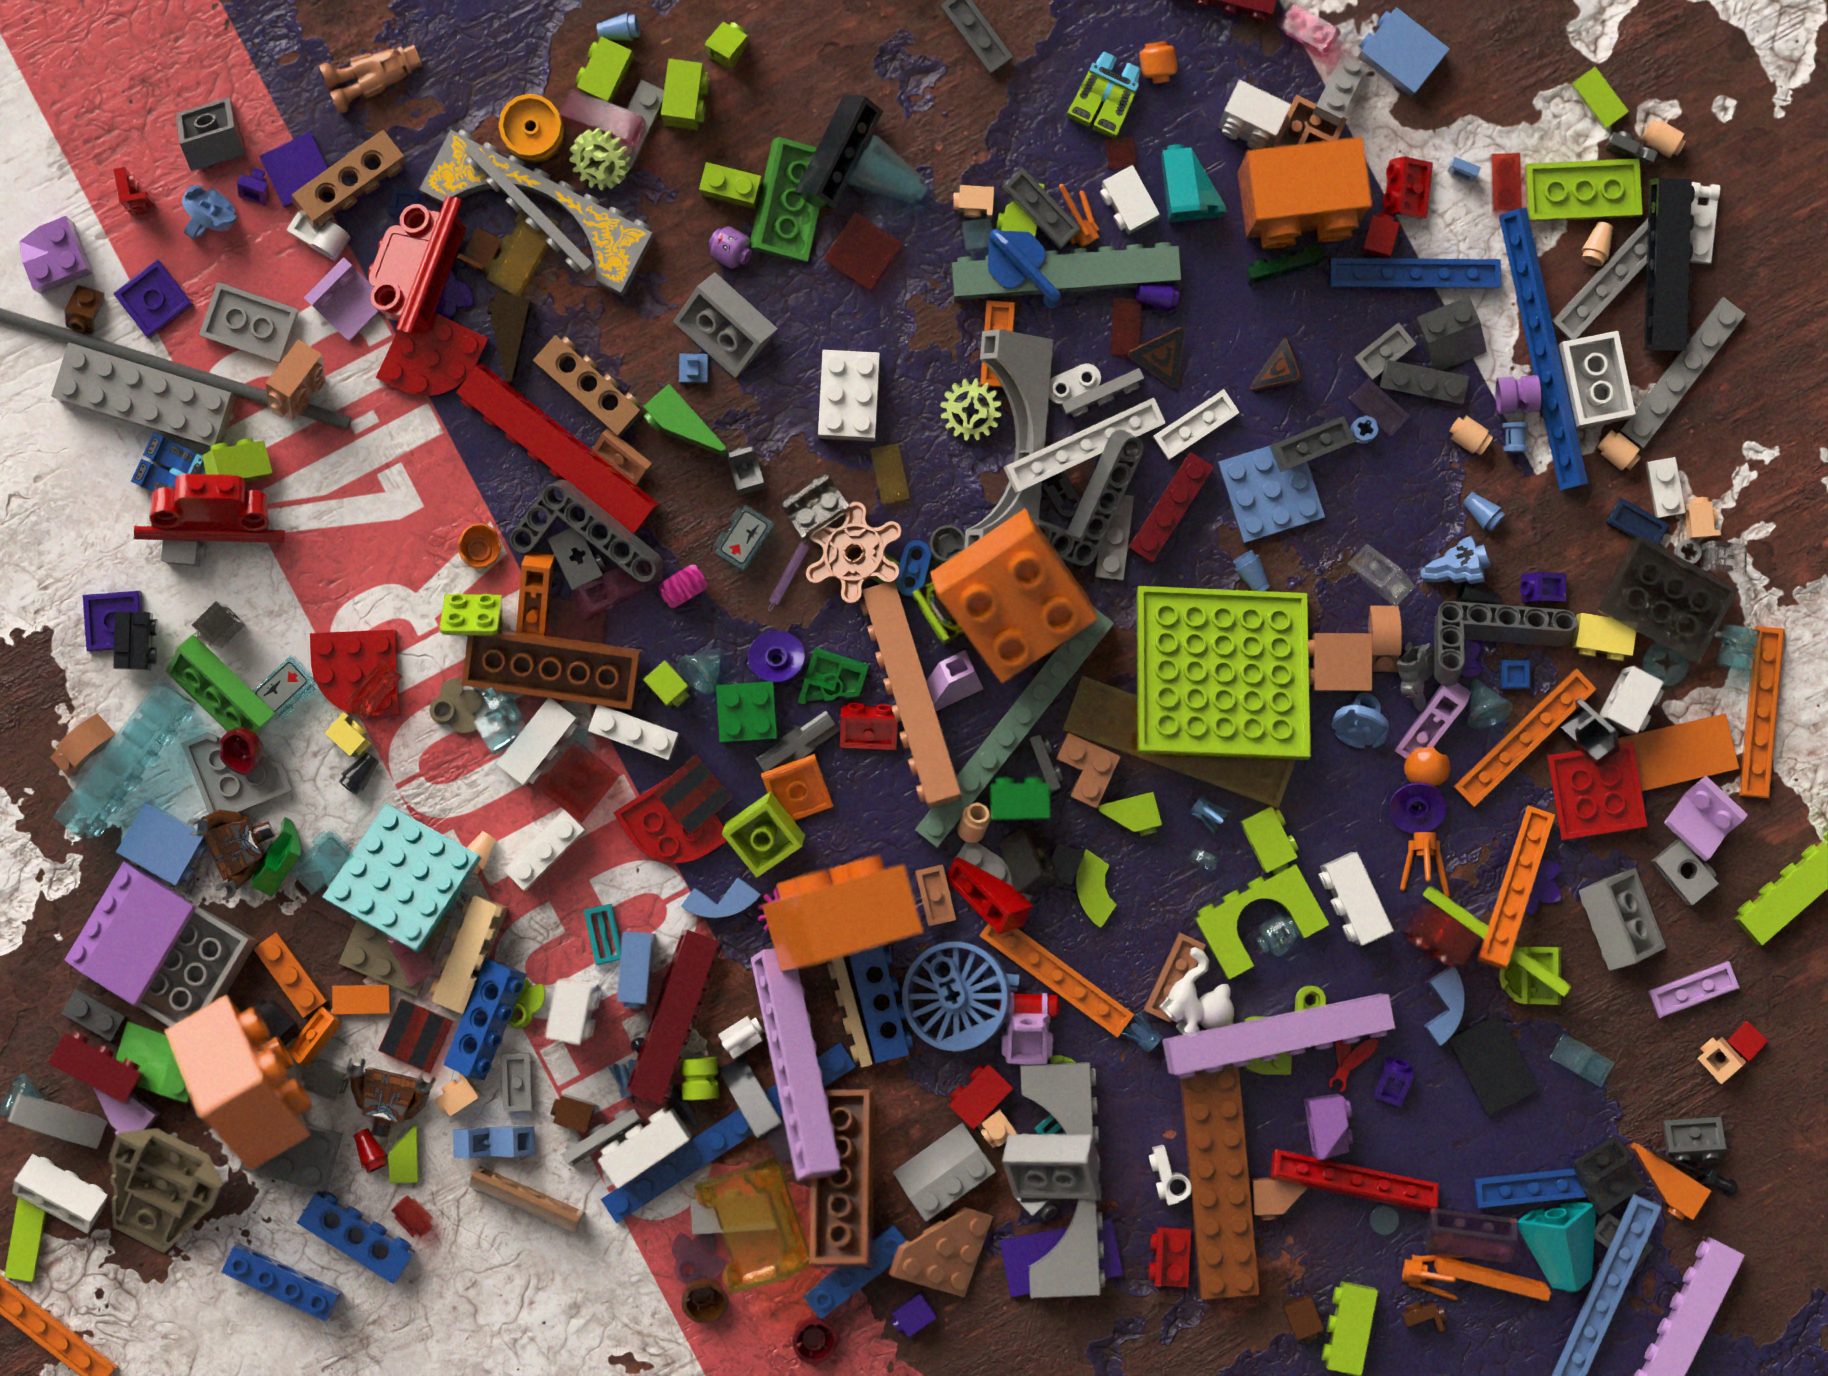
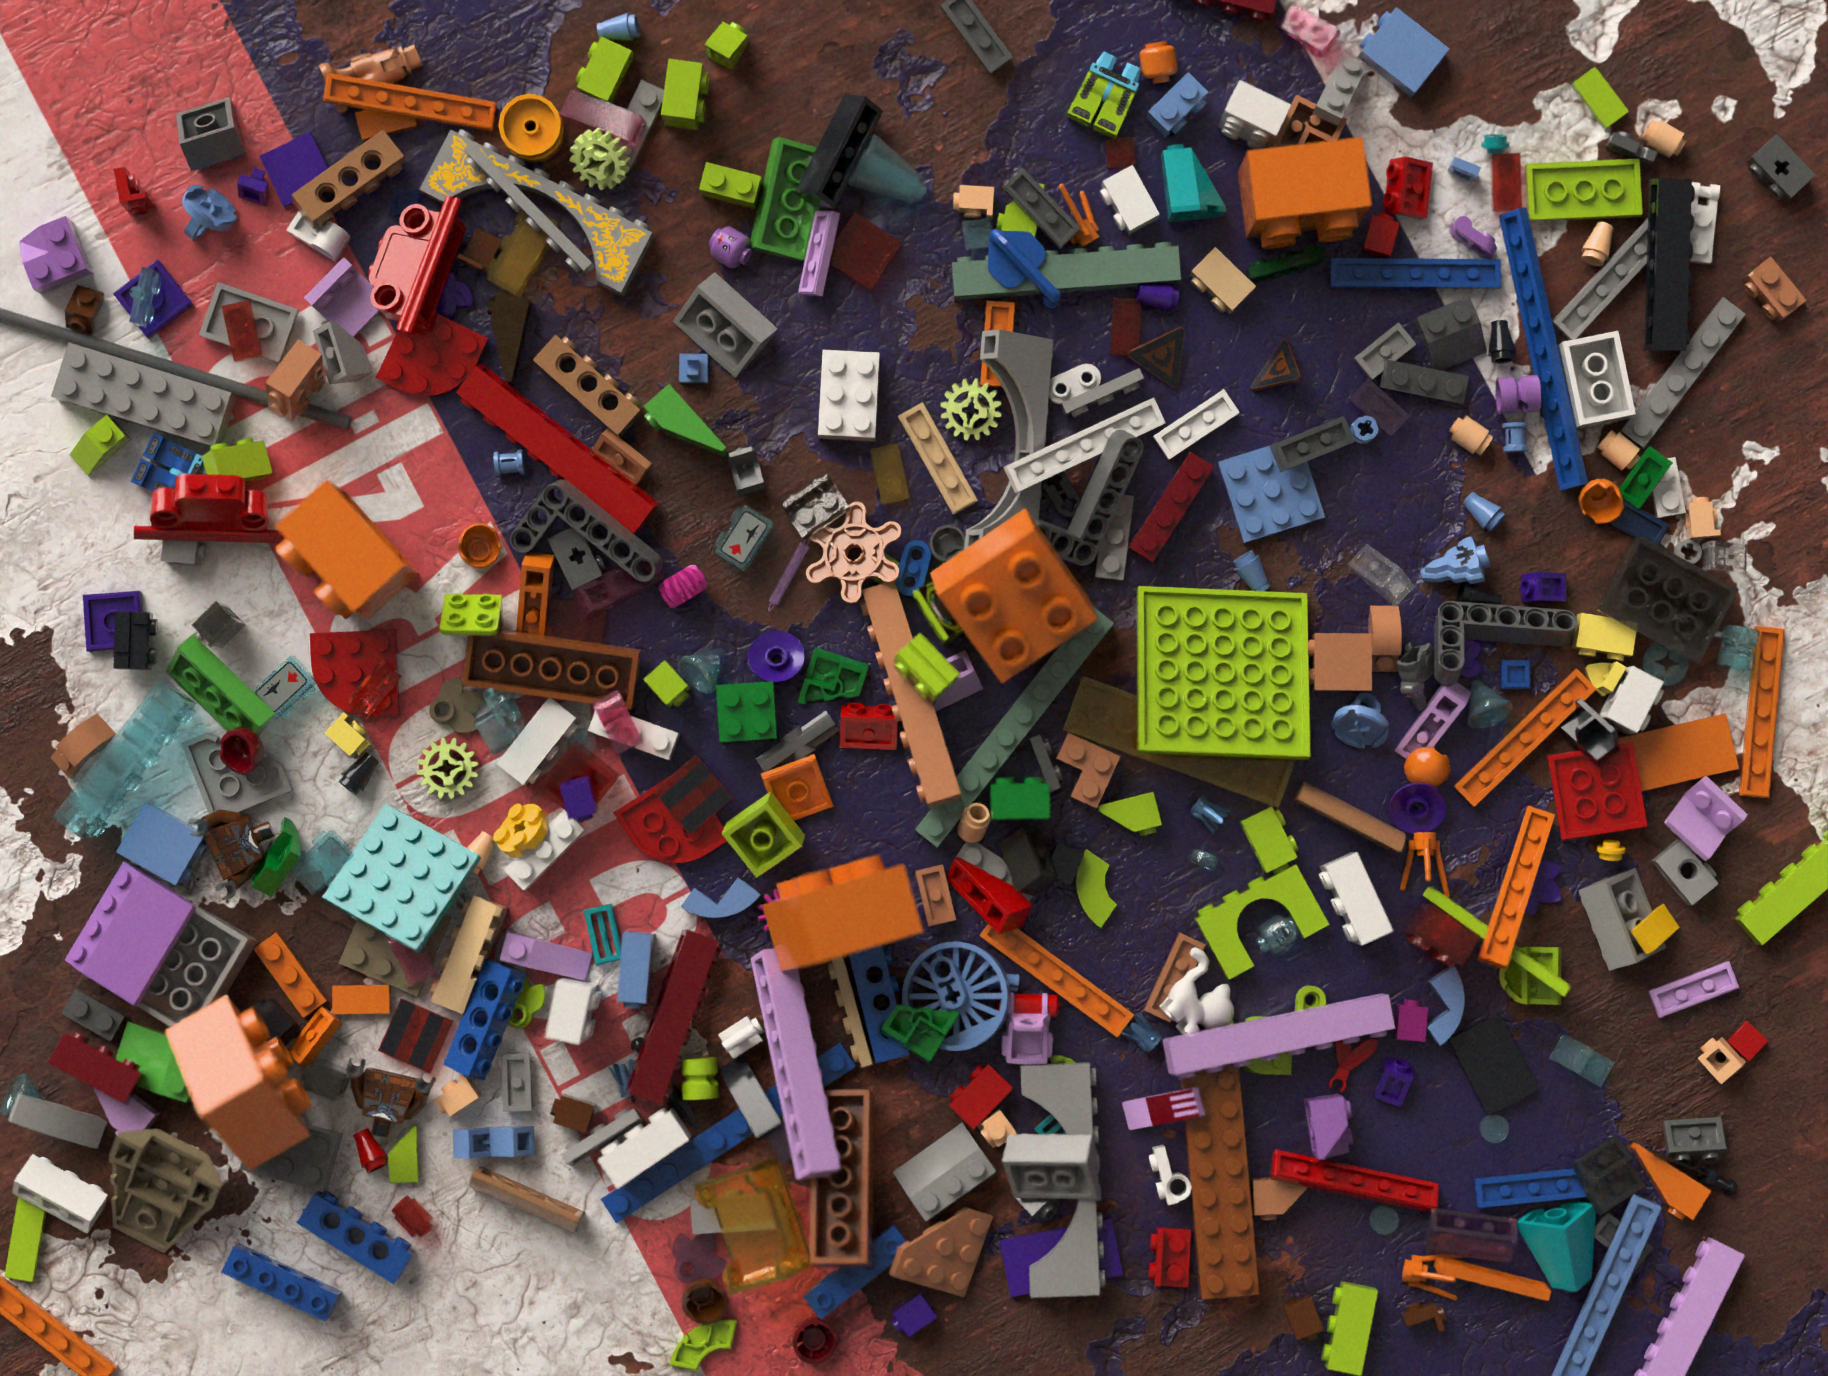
(99, 444): none -> lime slope
(143, 296): none -> clear light blue plate
(242, 331): none -> clear red plate
(342, 354): none -> light grey slope
(346, 549): none -> orange brick
(373, 122): none -> orange tile
(409, 102): none -> orange tile
(446, 755): none -> yellowish green gear
(509, 463): none -> medium blue bush
(521, 829): none -> yellow plate
(545, 956): none -> lavender slope
(579, 799): none -> dark purple brick
(617, 722): none -> clear pink plate
(701, 1342): none -> lime tile
(818, 253): none -> lavender tile
(919, 1029): none -> green slope
(925, 668): none -> lime brick
(937, 458): none -> tan tile
(1163, 1108): none -> tile
(1176, 105): none -> medium blue brick
(1221, 281): none -> tan brick
(1350, 817): none -> medium nougat slope
(1410, 1021): none -> magenta brick
(1480, 243): none -> medium lavender plate
(1494, 1128): none -> clear light blue tile
(1495, 143): none -> teal plate
(1501, 343): none -> black cone
(1601, 501): none -> orange hair
(1604, 676): none -> light yellow tile
(1611, 850): none -> yellow plate
(1644, 477): none -> green plate
(1655, 929): none -> yellow tile
(1773, 290): none -> nougat bracket
(1792, 177): none -> dark grey brick

